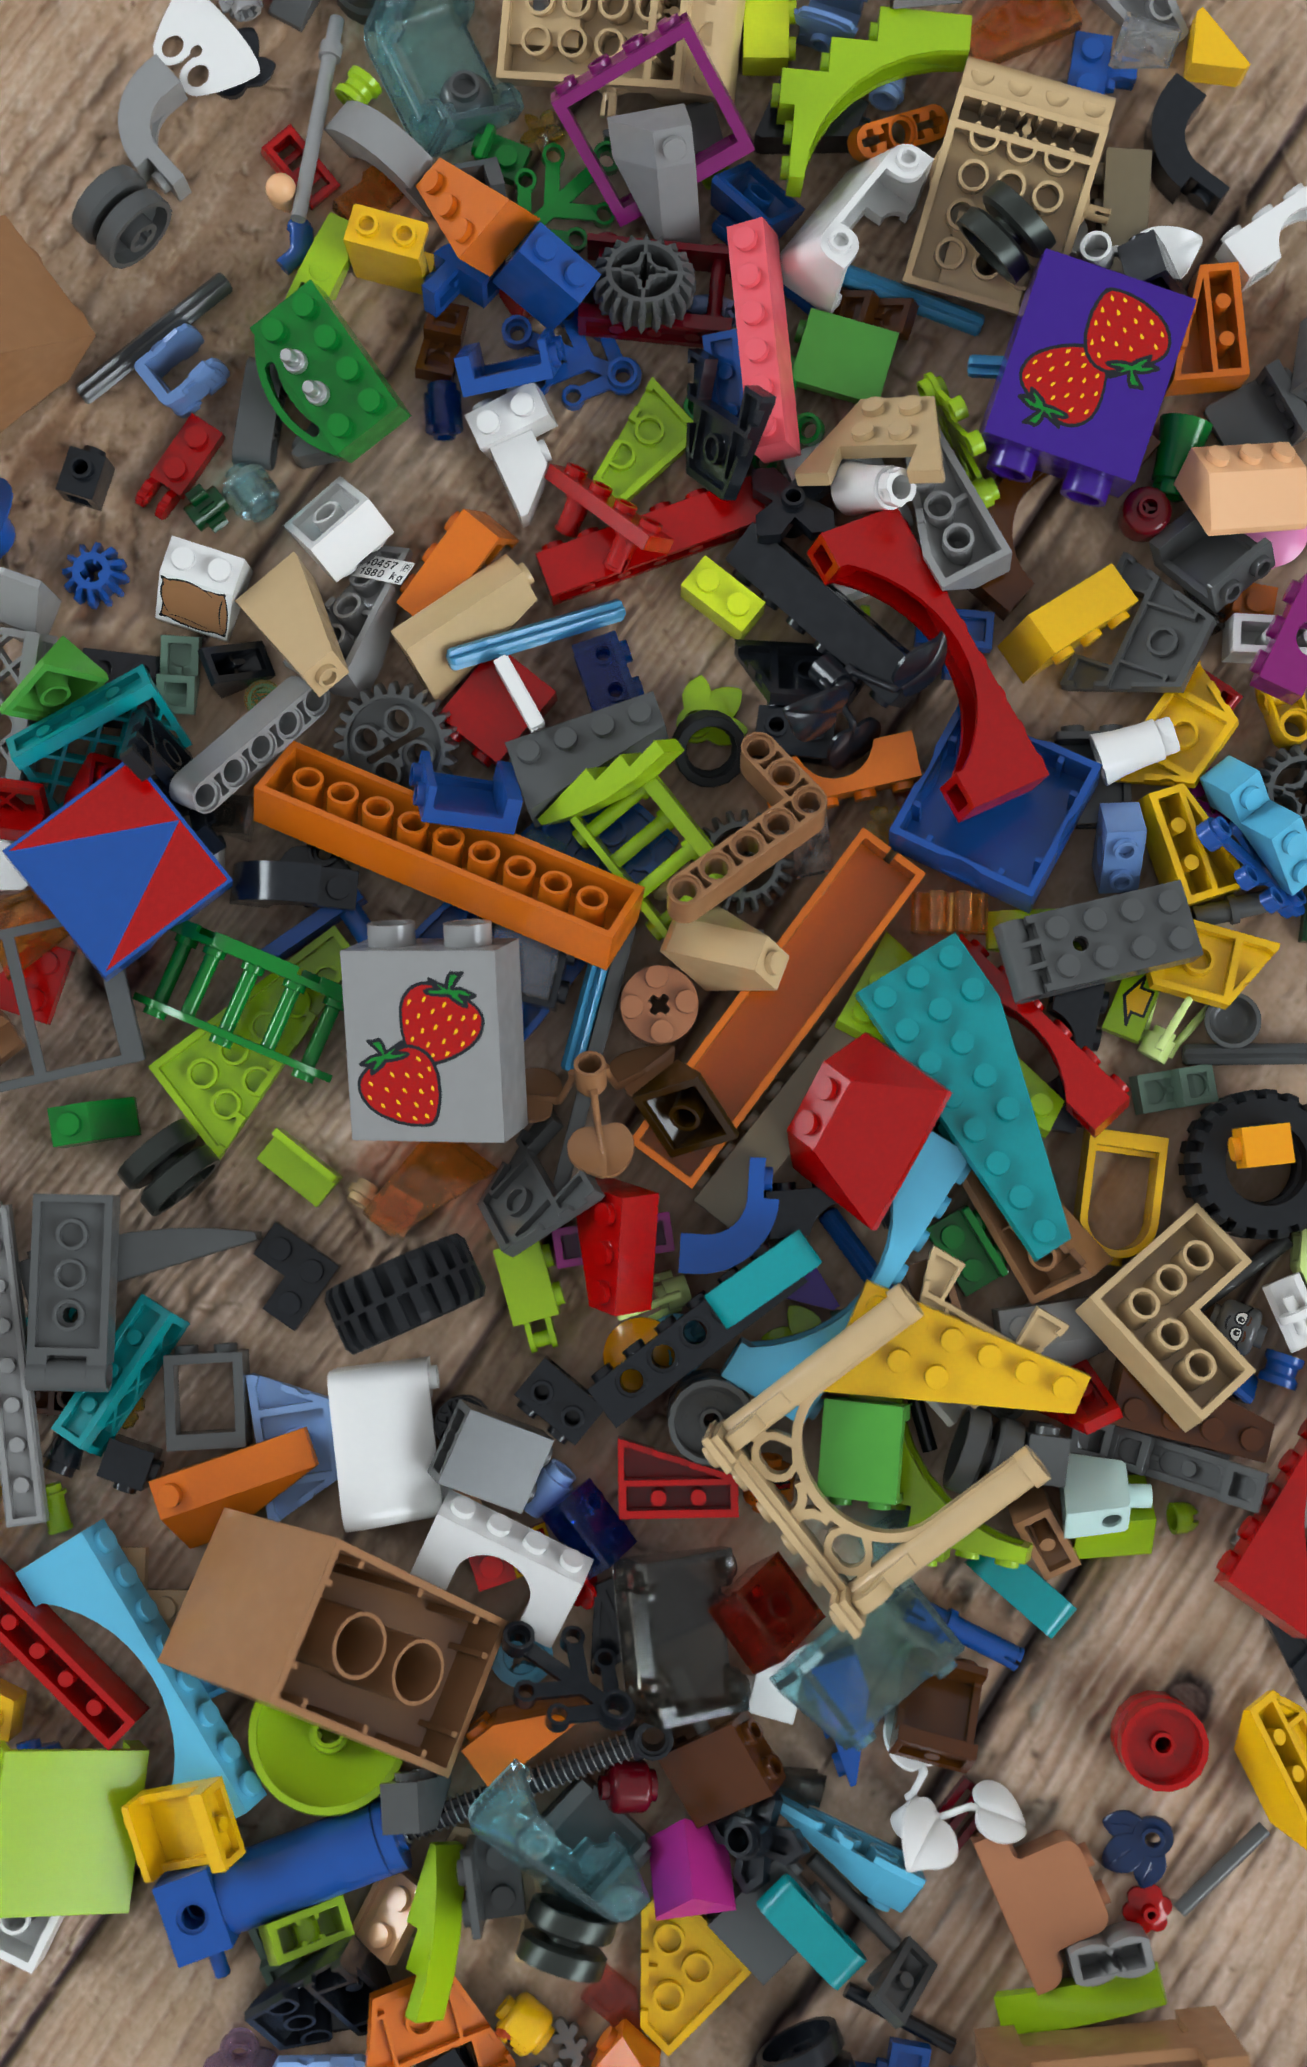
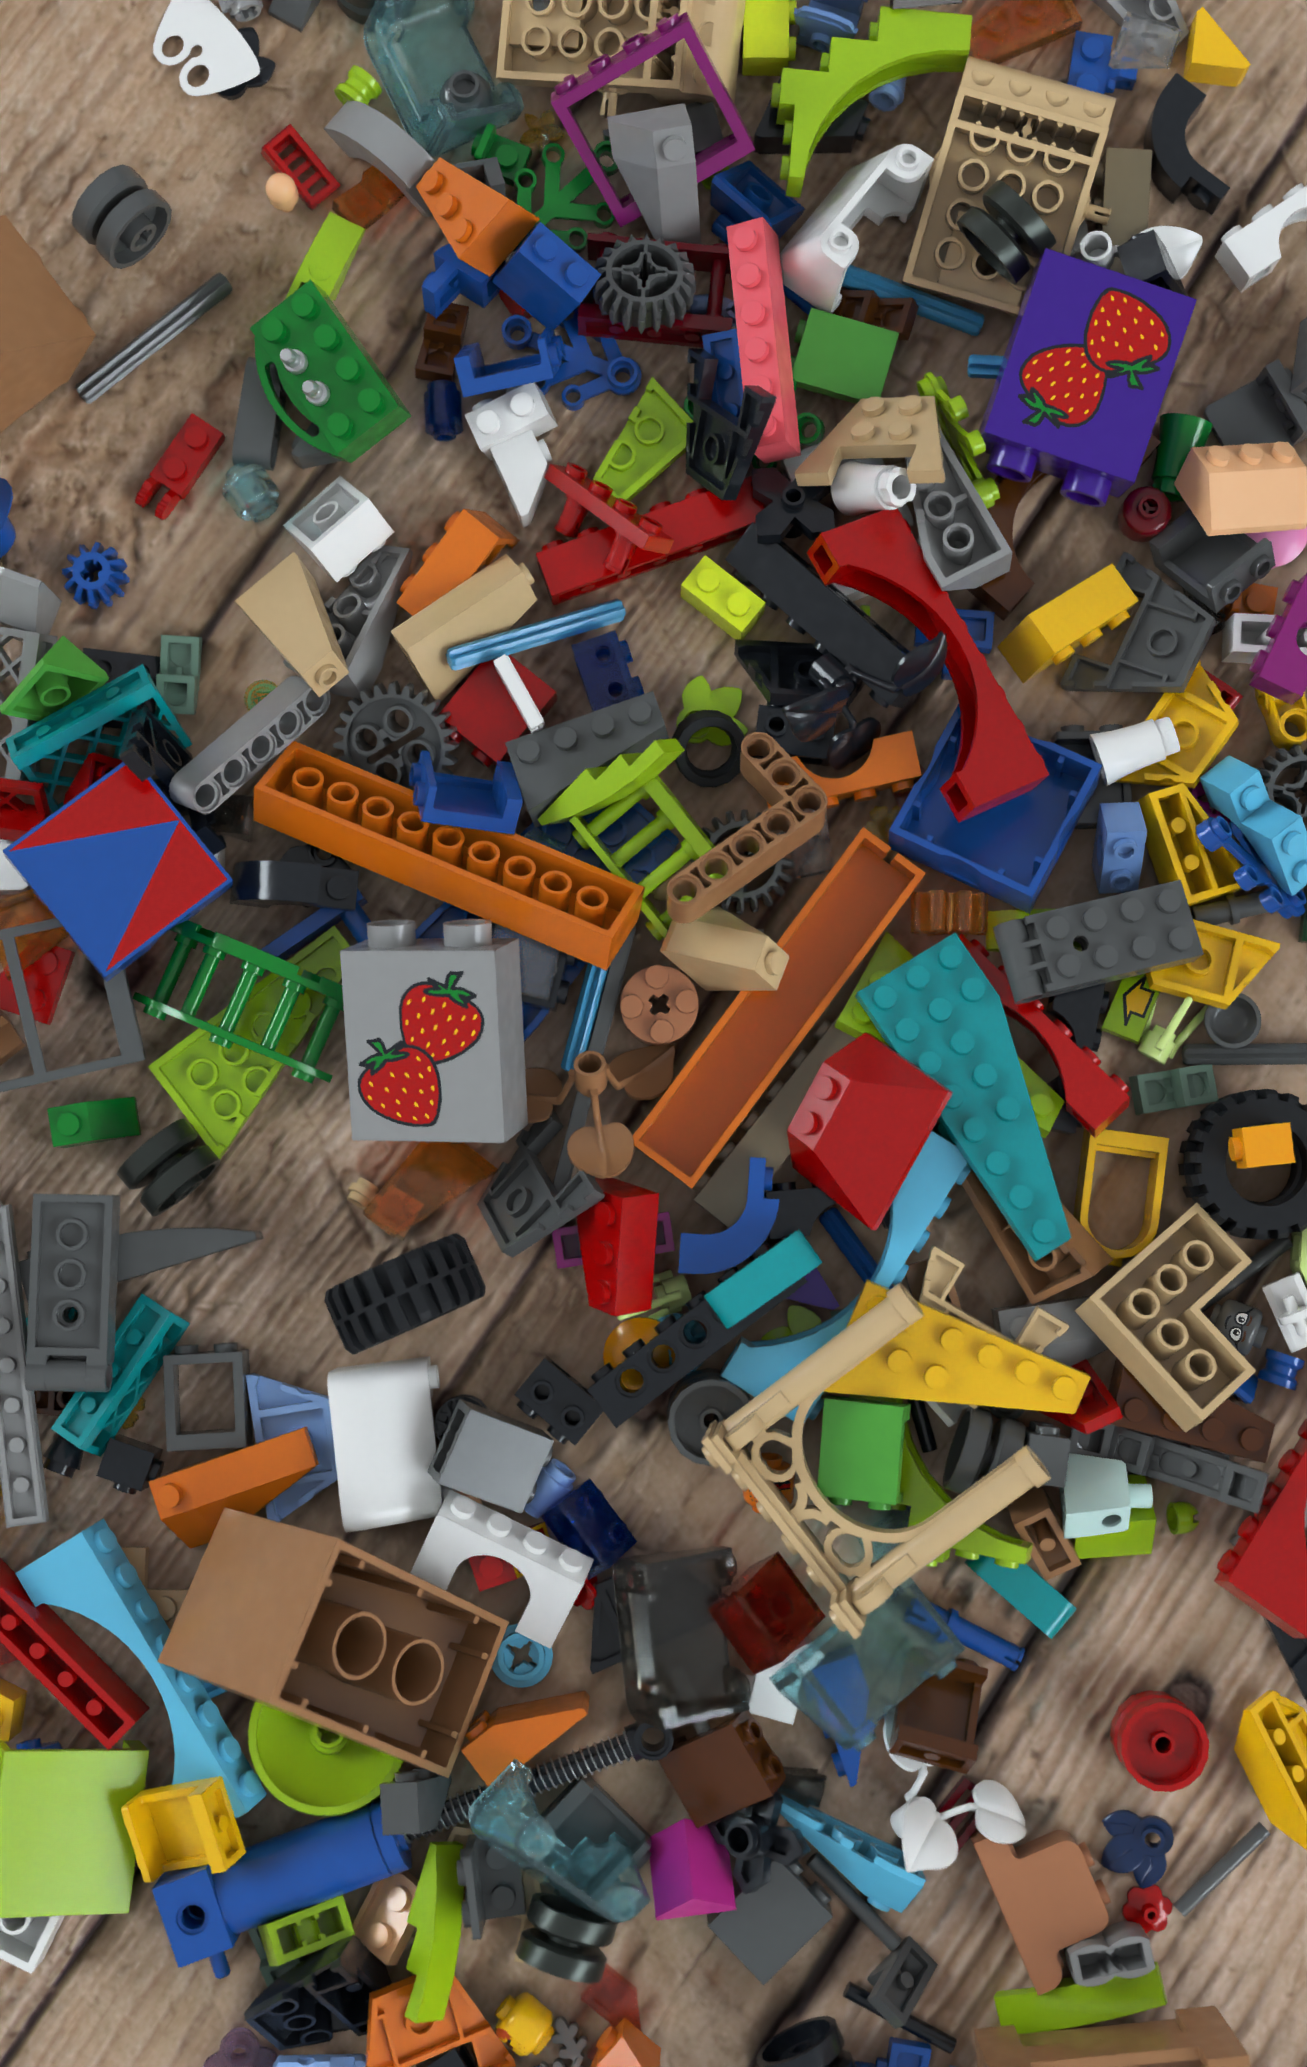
(58, 1510): lime pin -> none
(85, 477): black brick -> none
(143, 108): light grey arch -> none
(167, 353): medium blue piece -> none
(201, 588): white slope -> none
(207, 508): dark green gear -> none
(236, 666): black slope -> none
(299, 1167): lime panel -> none
(300, 241): blue arm -> none
(305, 1273): black plate -> none
(330, 56): light grey bar -> none
(384, 570): white sticker -> none
(388, 248): yellow panel -> none
(531, 1291): lime brick -> none
(570, 1681): black plant -> none
(628, 1787): dark red head -> none
(671, 1486): red wedge -> none
(682, 1976): yellow plate -> none
(683, 1111): dark brown slope -> none
(811, 1931): teal beam -> none
(883, 128): orange beam -> none
(964, 1238): green bracket -> none
(1215, 341): orange wedge -> none

